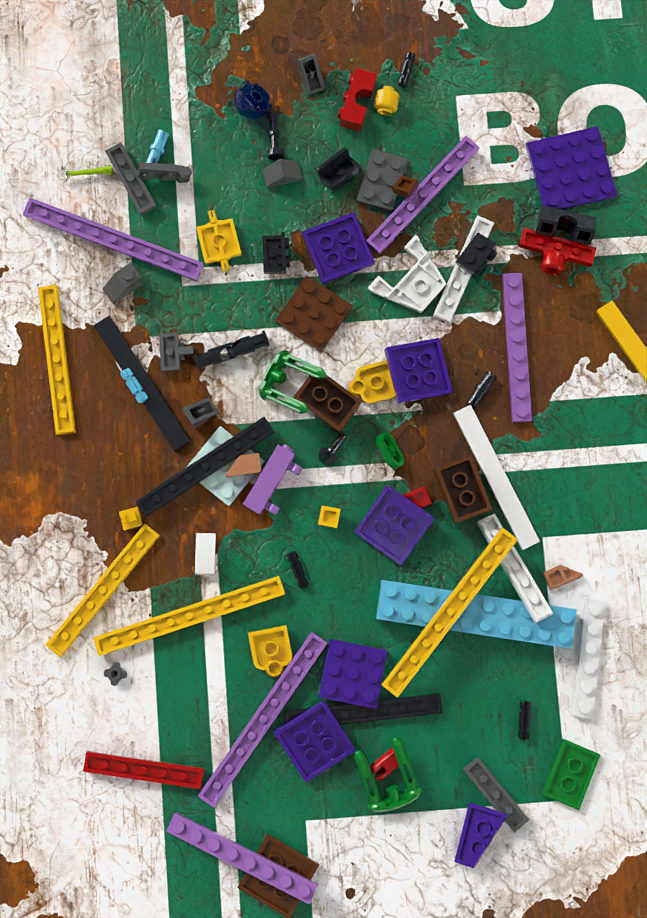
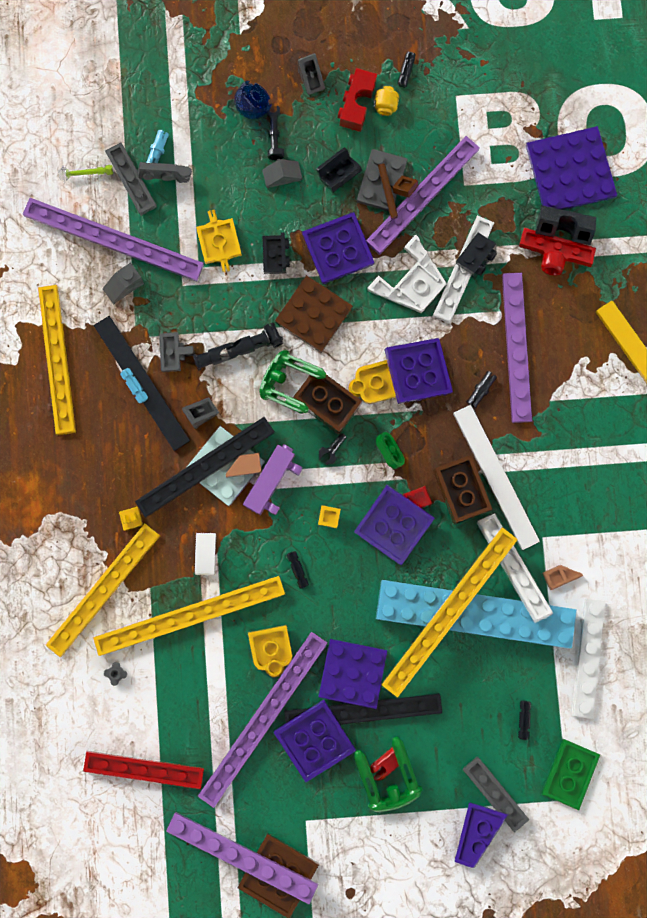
(273, 335): none -> black pin
(387, 190): none -> reddish brown bar

